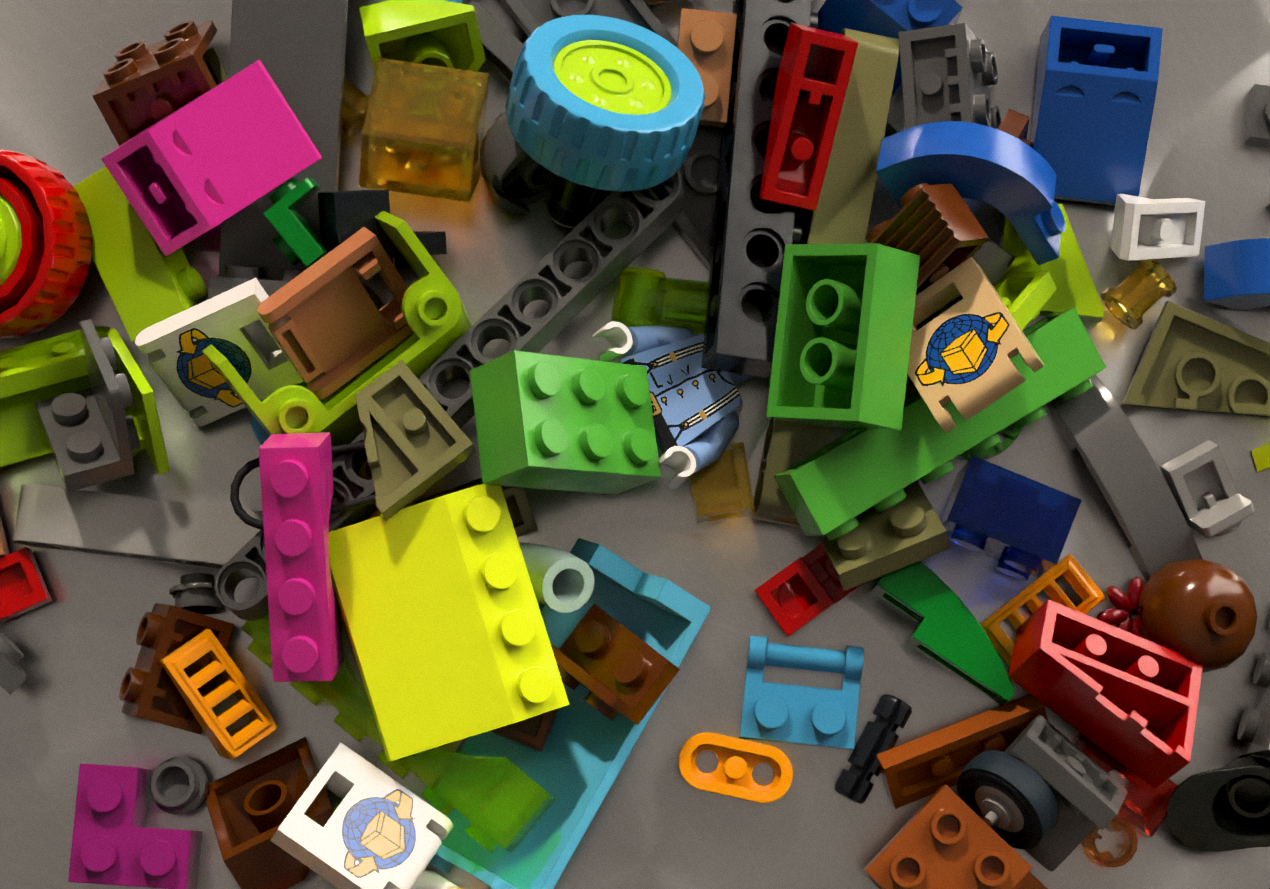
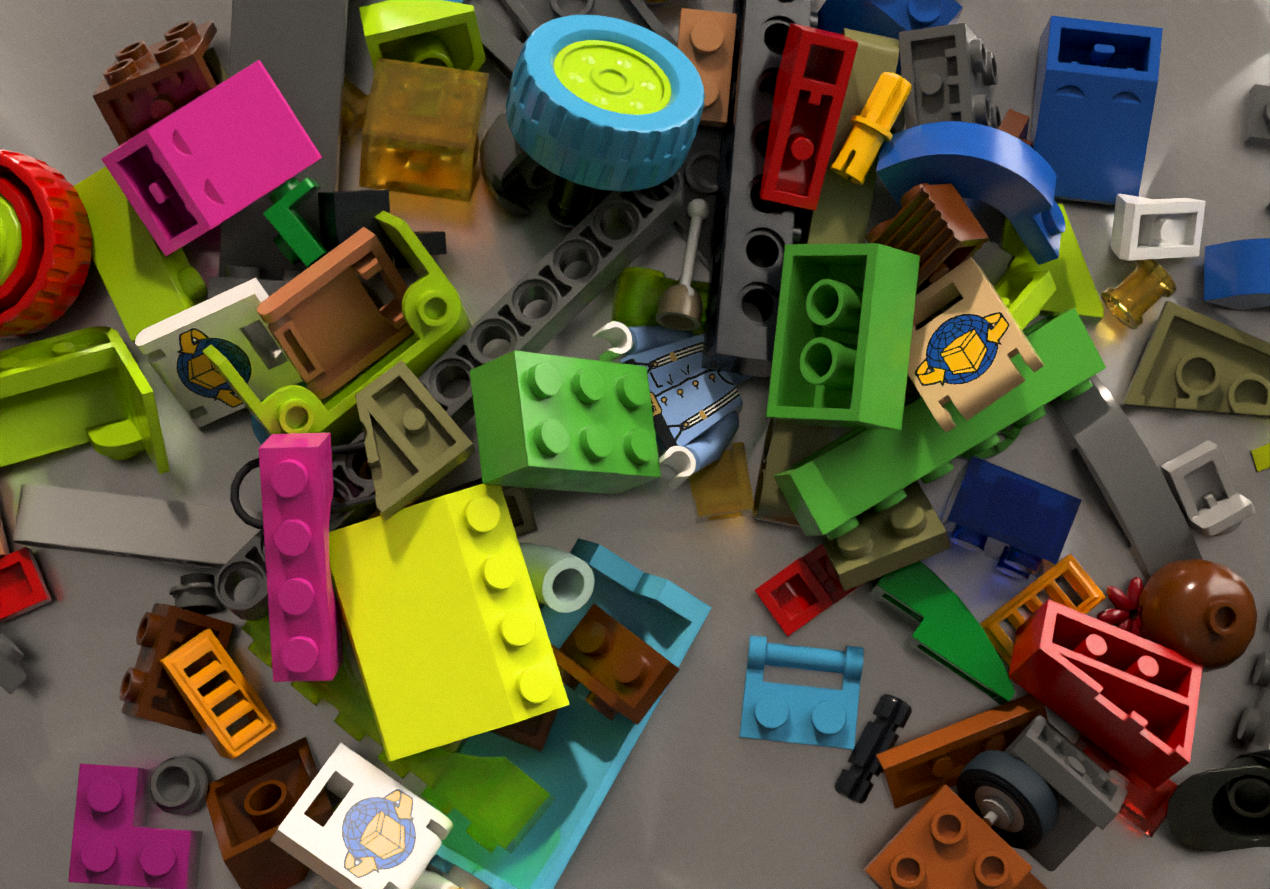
(89, 426): dark grey bracket -> none
(680, 305): none -> hinge
(735, 767): light orange plate -> none
(871, 128): none -> yellow axle
(1105, 858): clear orange bush -> none

